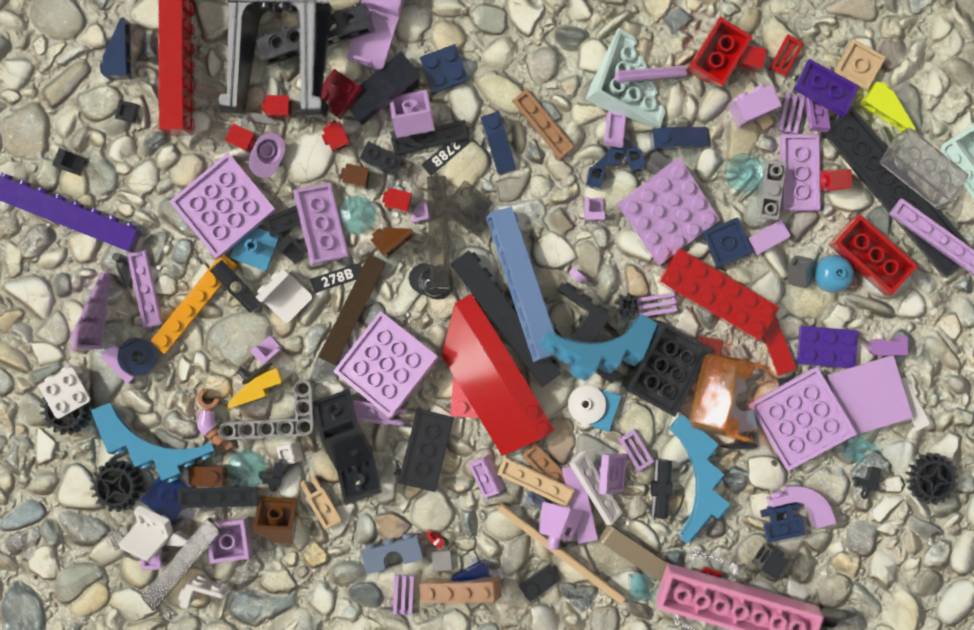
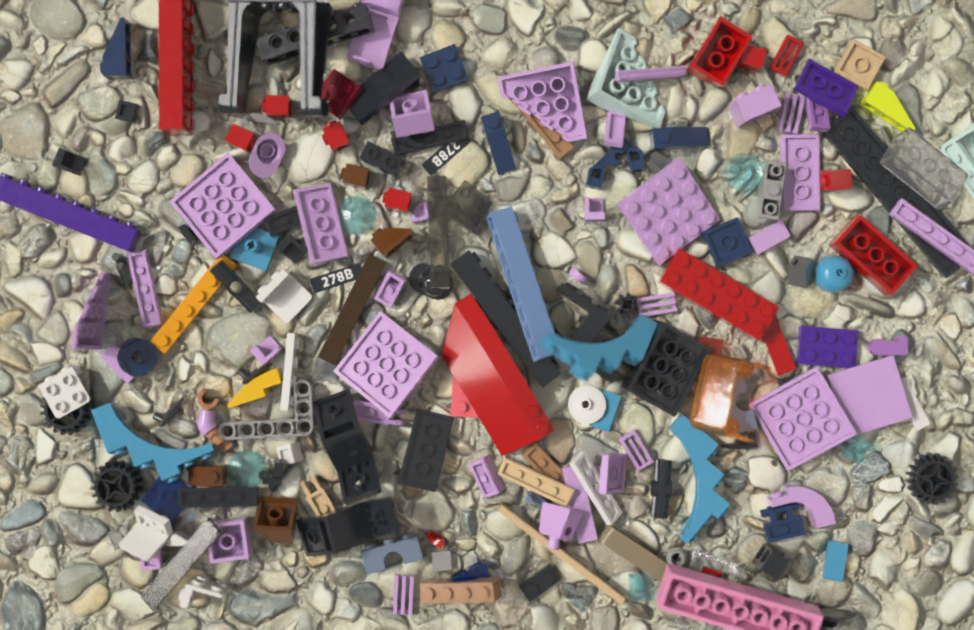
(170, 414): none -> pearl dark grey bar
(189, 234): none -> black tile
(193, 519): none -> clear slope
(290, 364): none -> white plate
(349, 526): none -> black bracket
(390, 288): none -> lavender slope
(549, 95): none -> lavender slope
(679, 559): none -> light grey cone
(835, 560): none -> dark azure tile
(870, 482): black piece -> none

